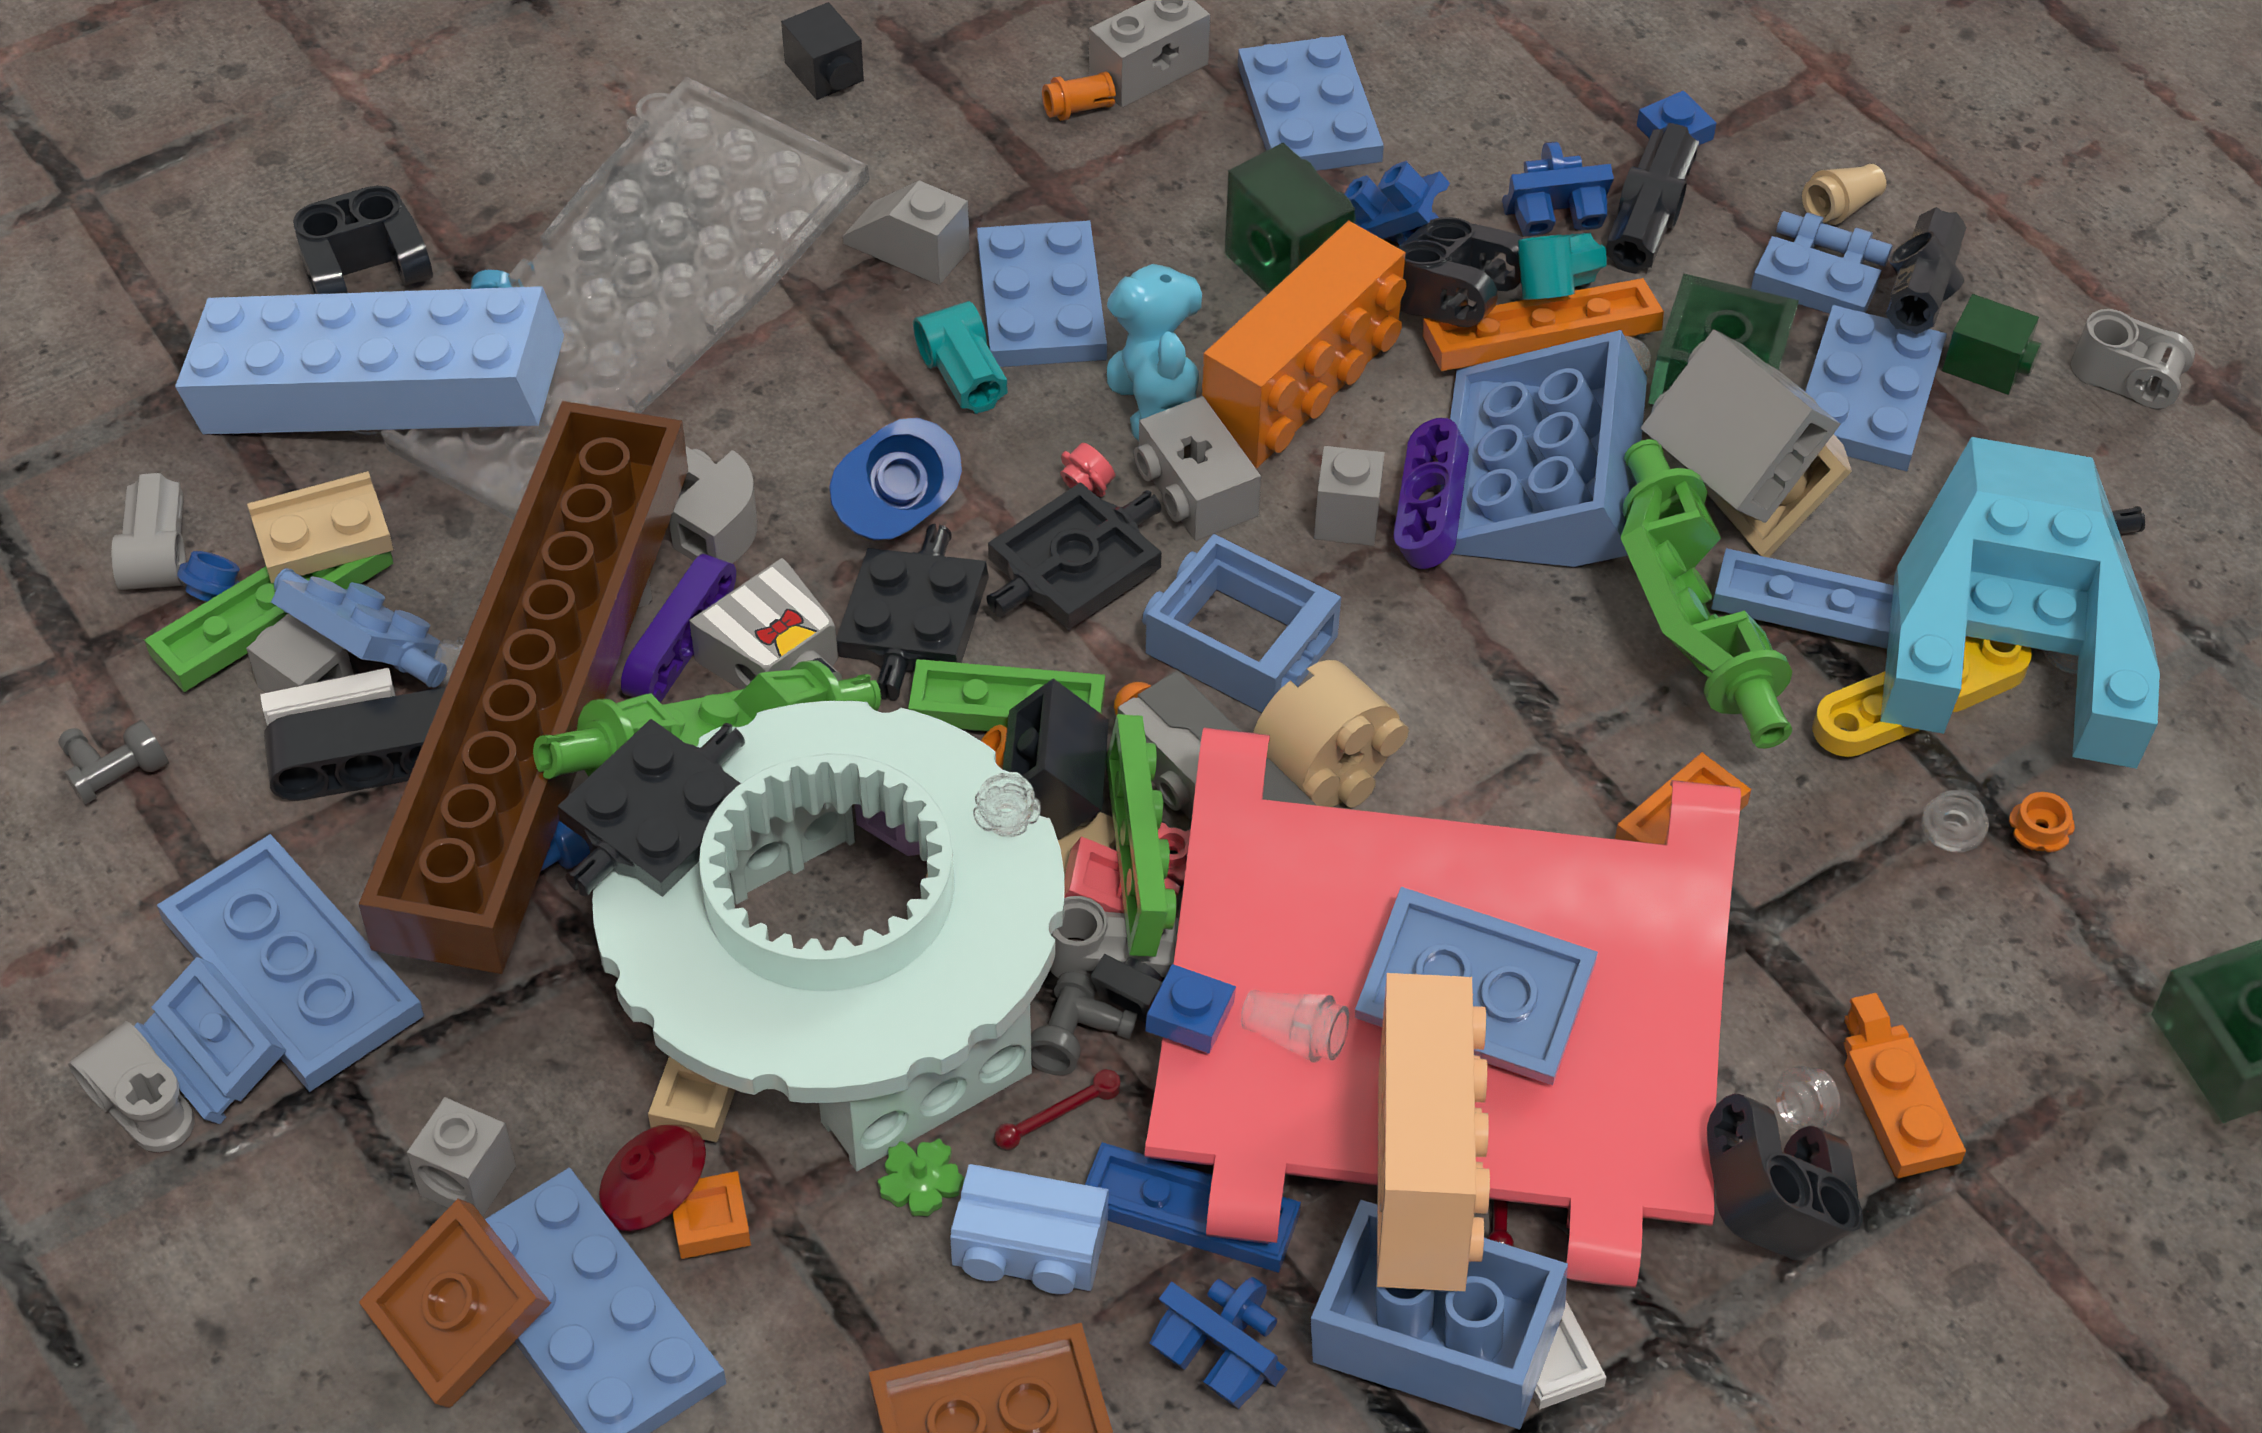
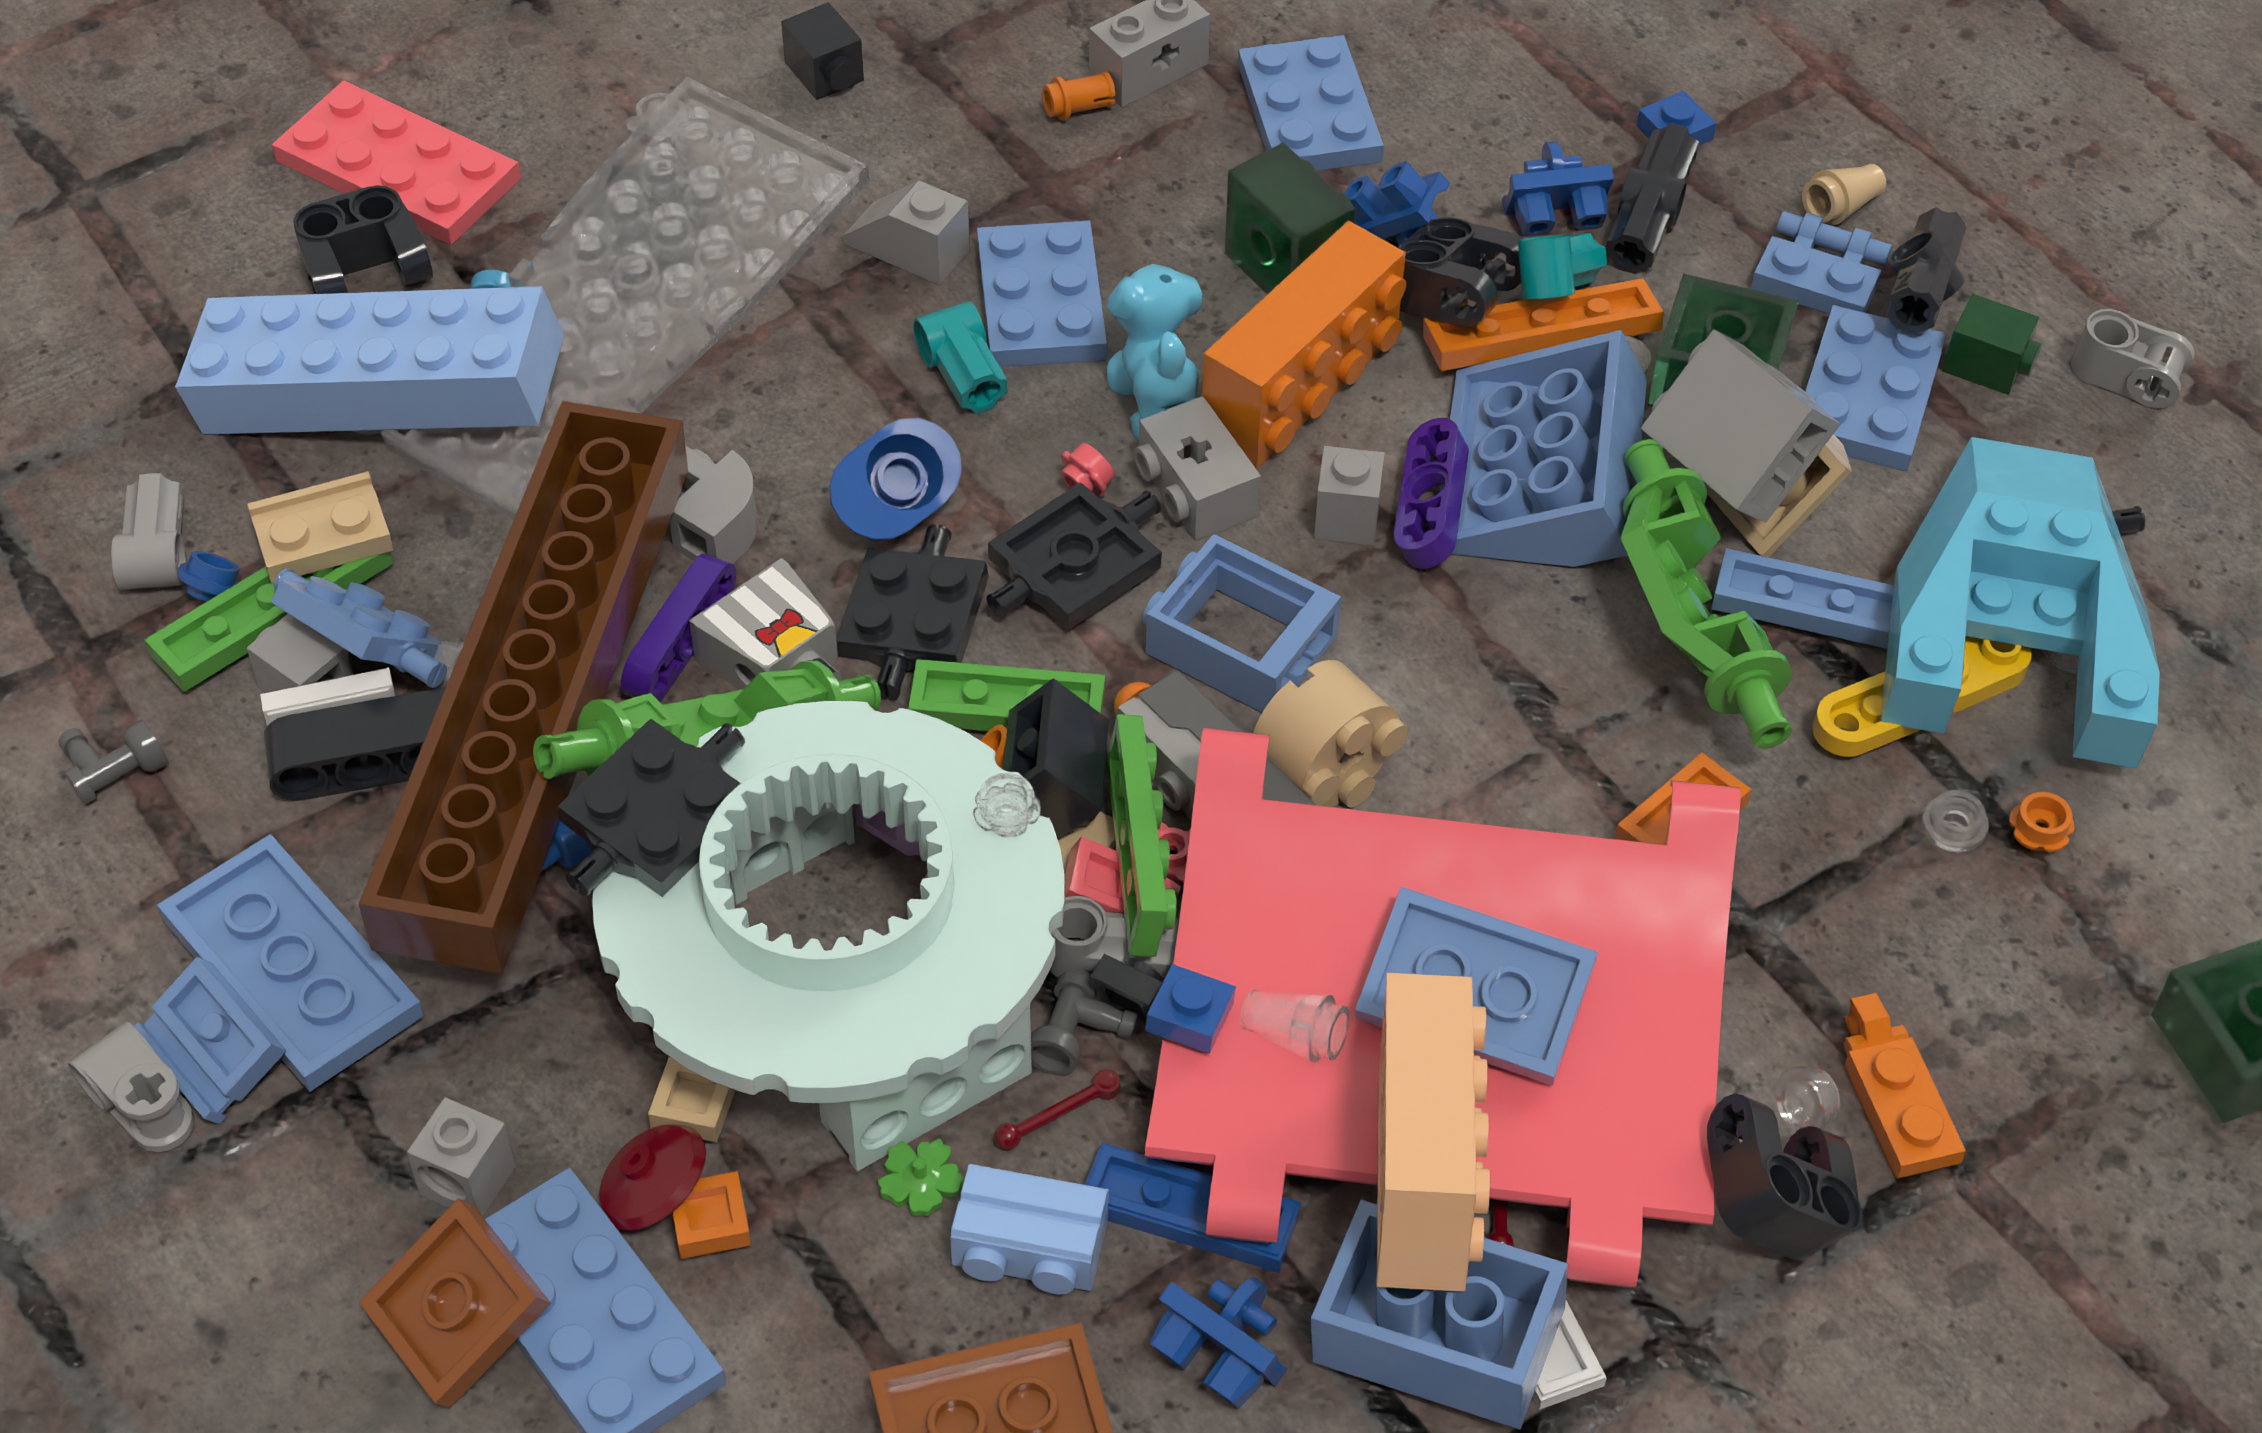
(367, 141): none -> coral plate

